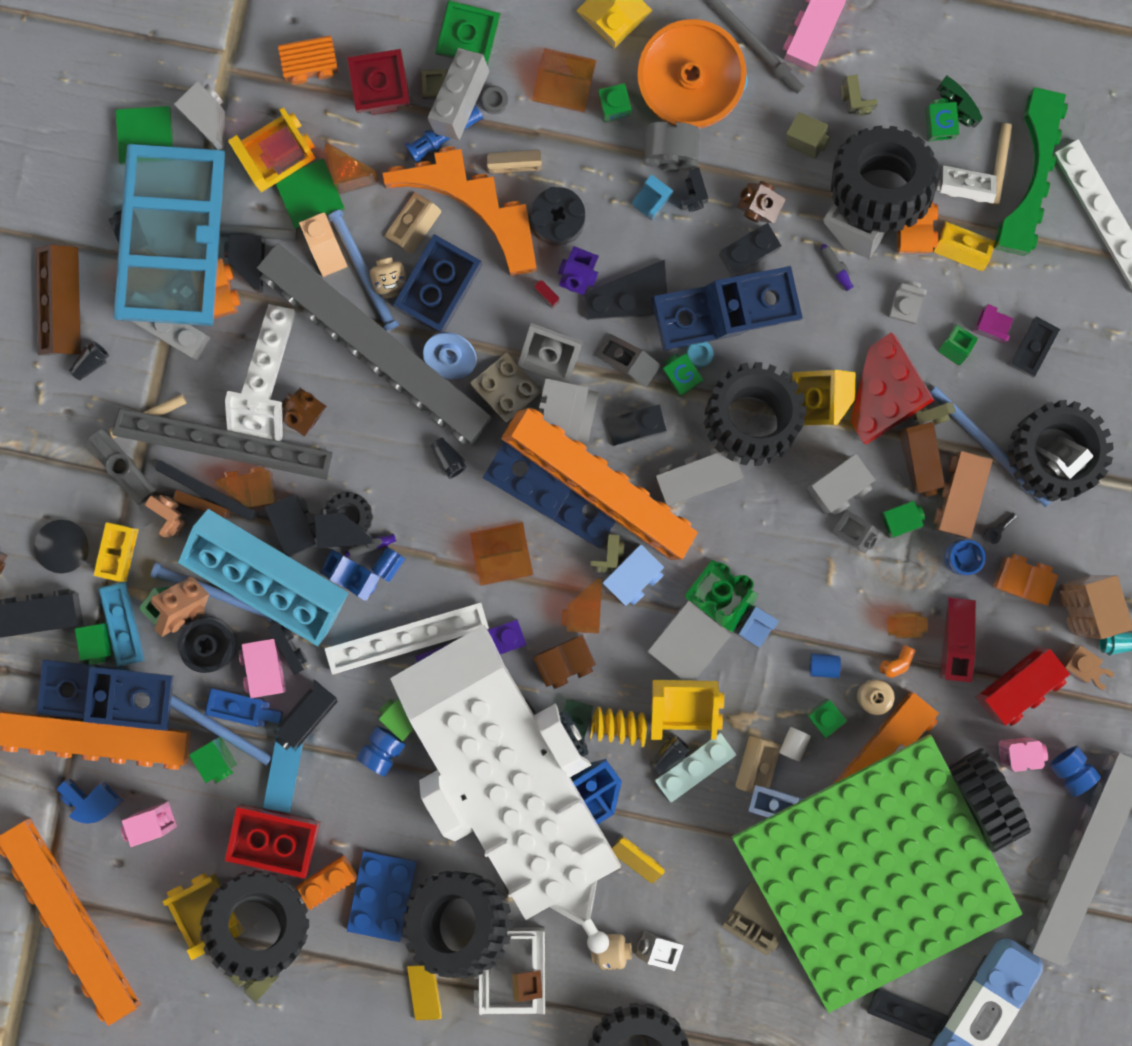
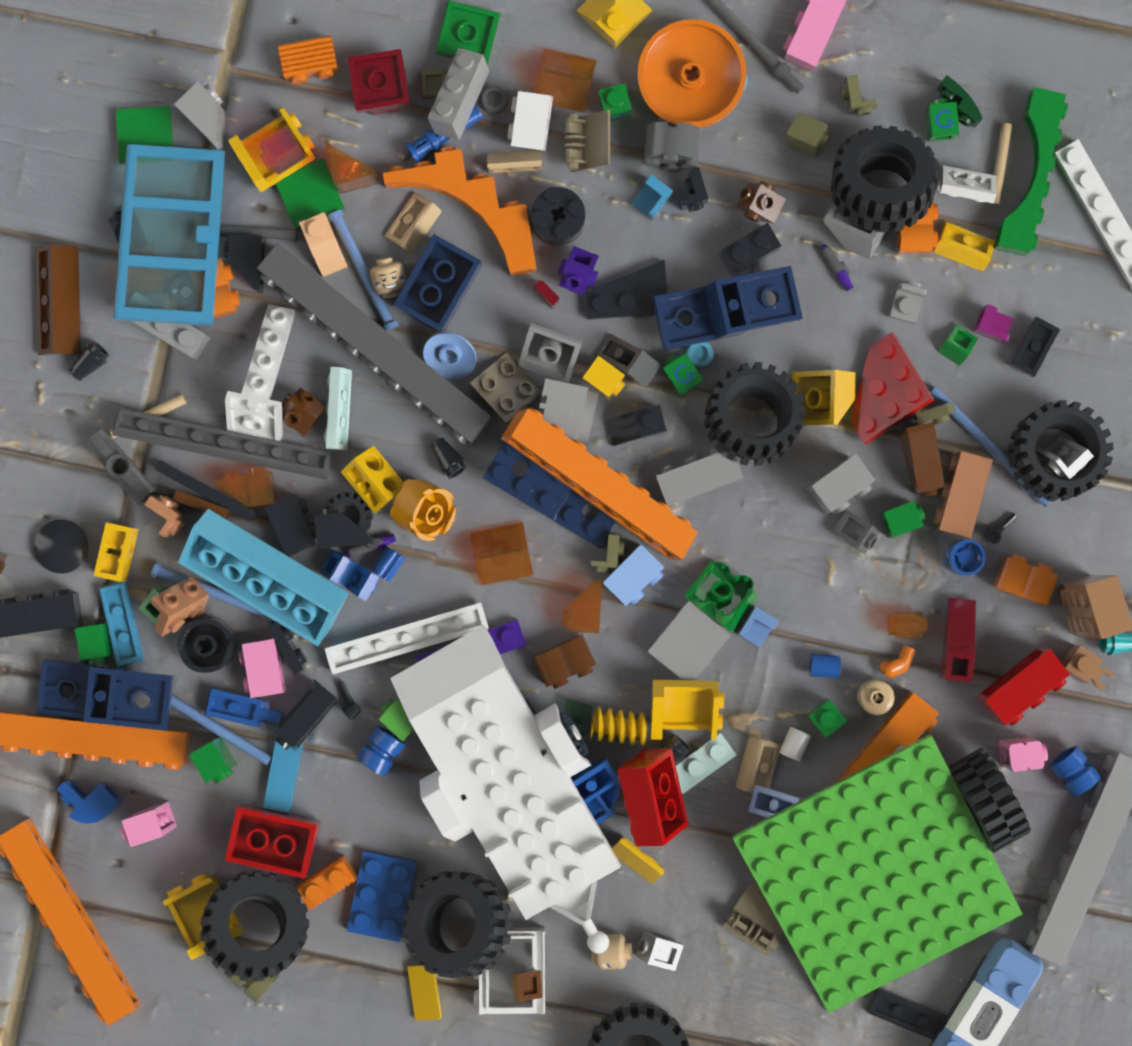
(338, 408): none -> light aqua plate
(352, 709): none -> black hand
(373, 479): none -> yellow brick
(423, 509): none -> light orange brick
(530, 121): none -> white brick
(589, 140): none -> dark tan hinge
(604, 378): none -> yellow brick
(653, 797): none -> red brick

